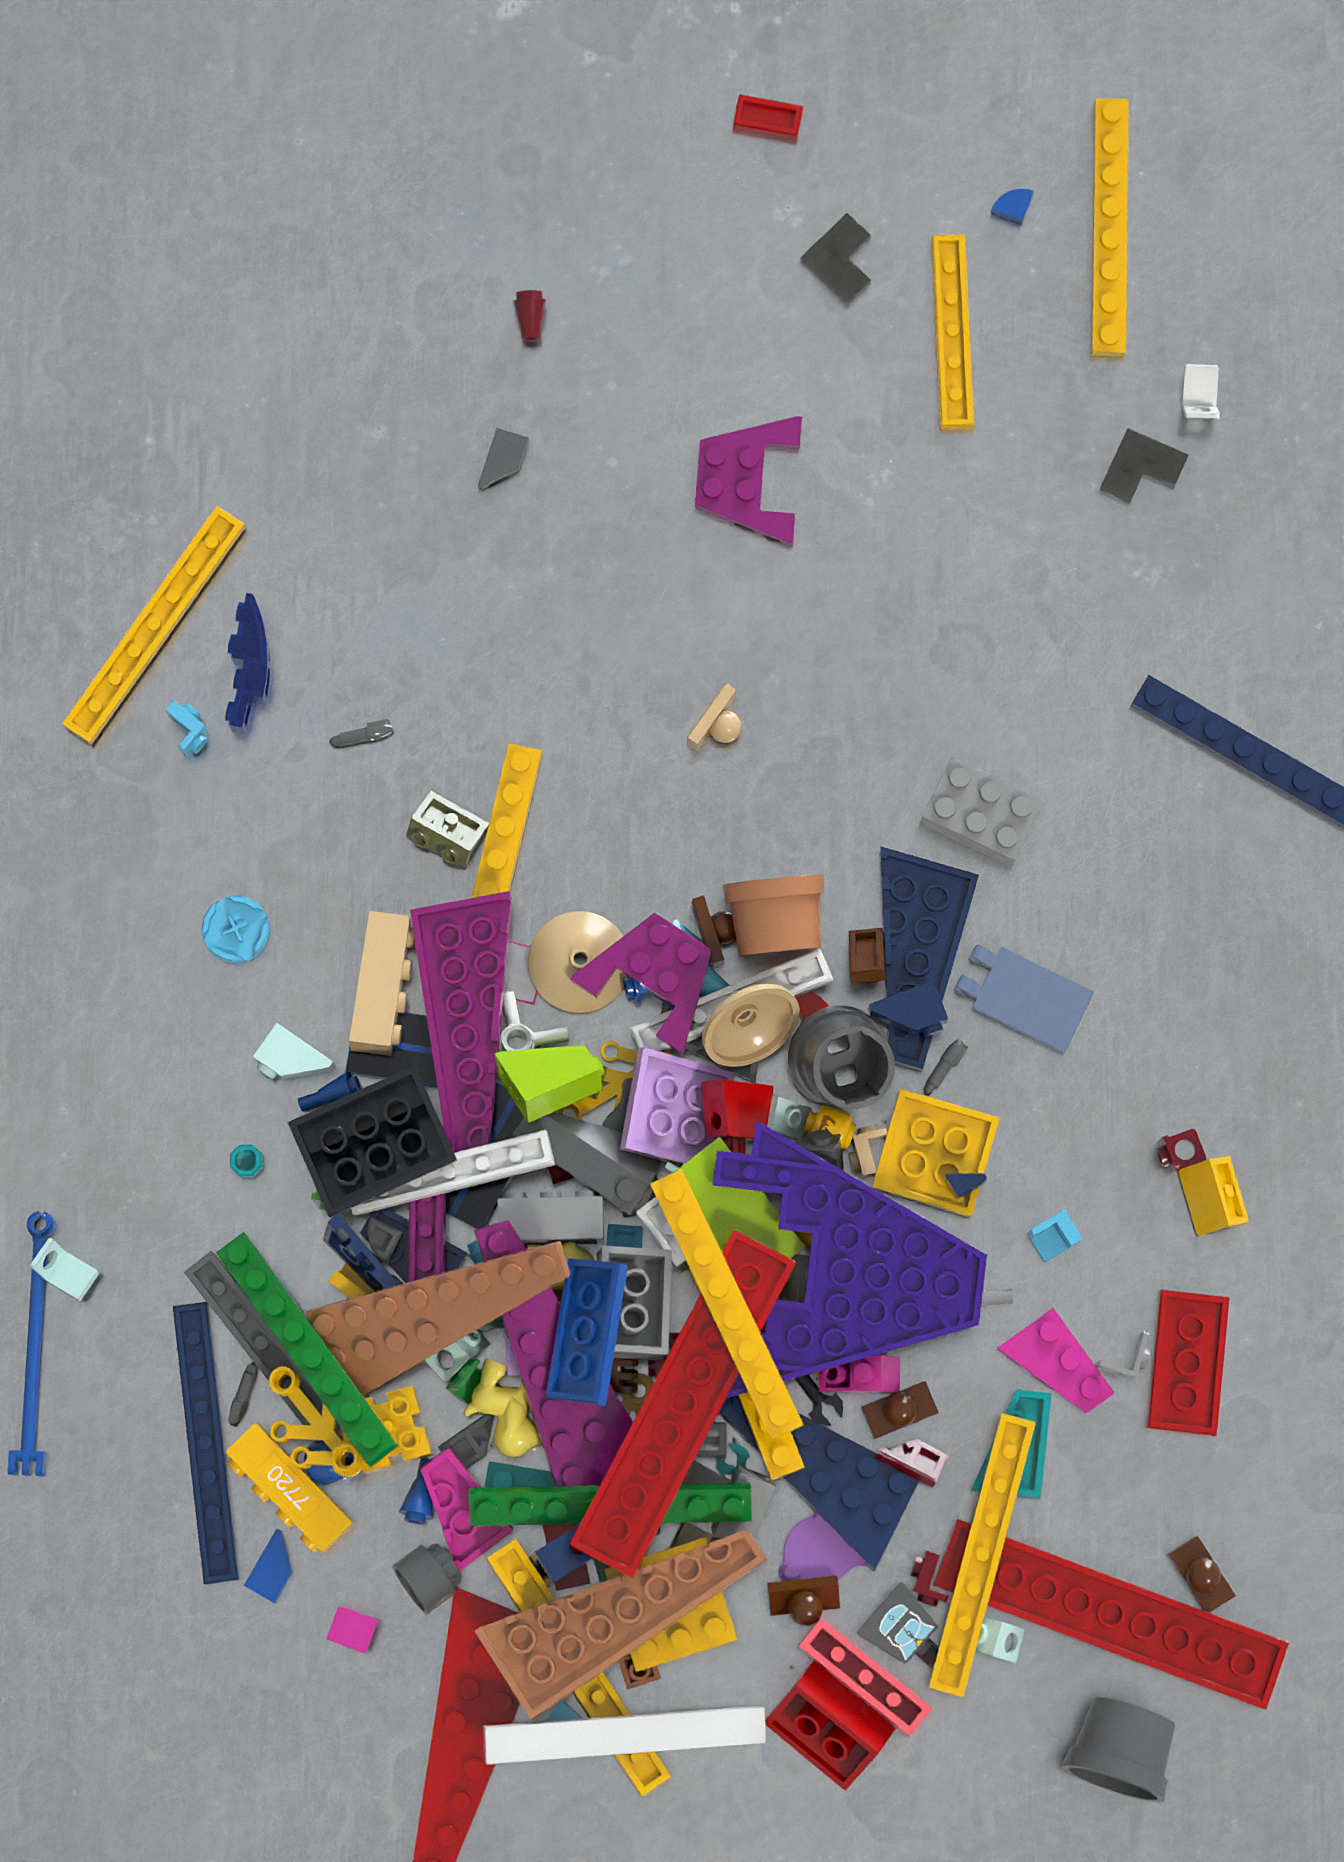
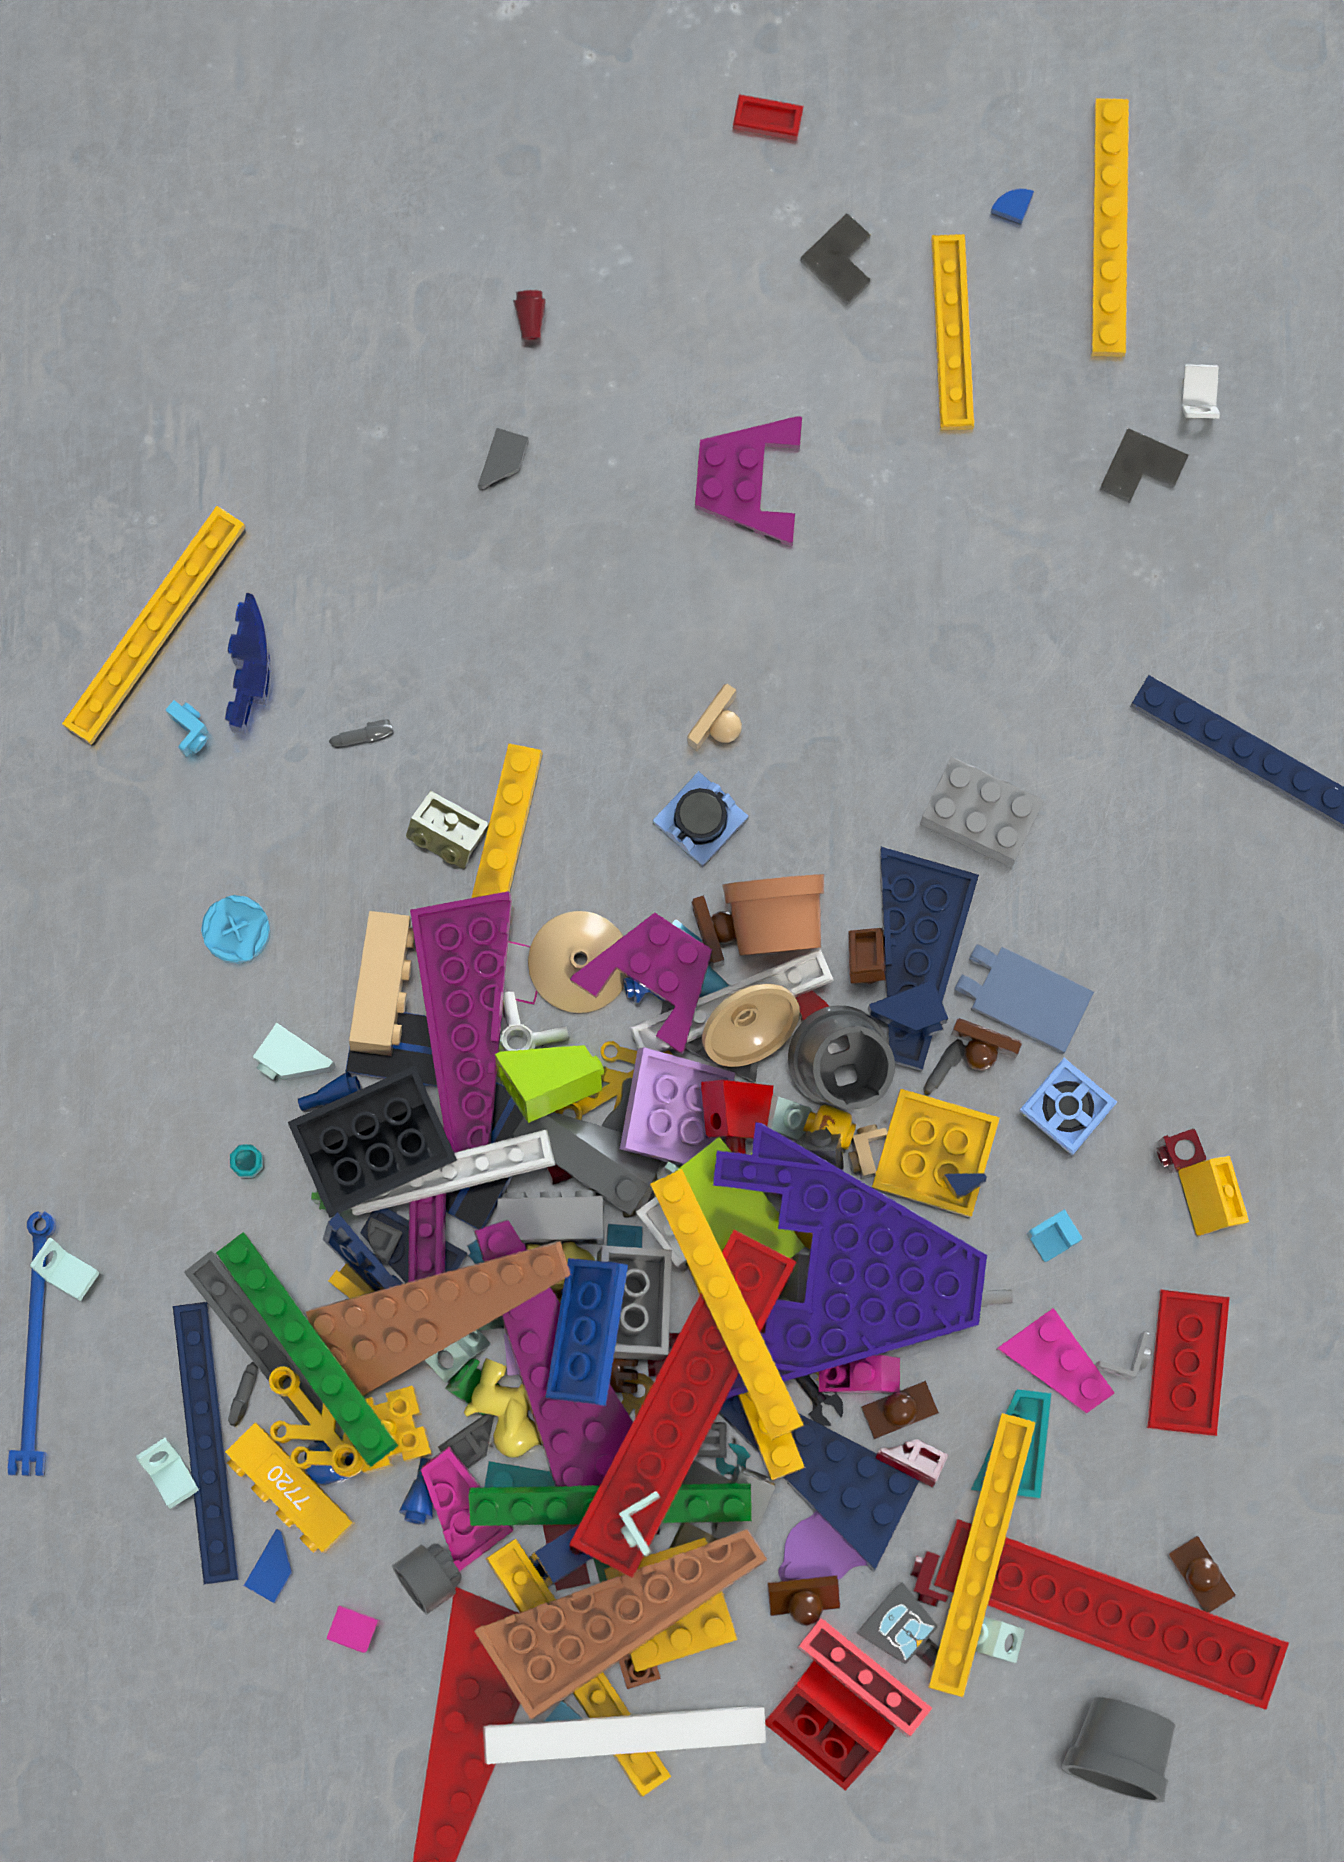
(169, 1473): none -> light aqua bracket
(630, 1531): none -> light aqua bracket
(700, 818): none -> piece
(984, 1044): none -> reddish brown tile
(1067, 1106): none -> light blue piece

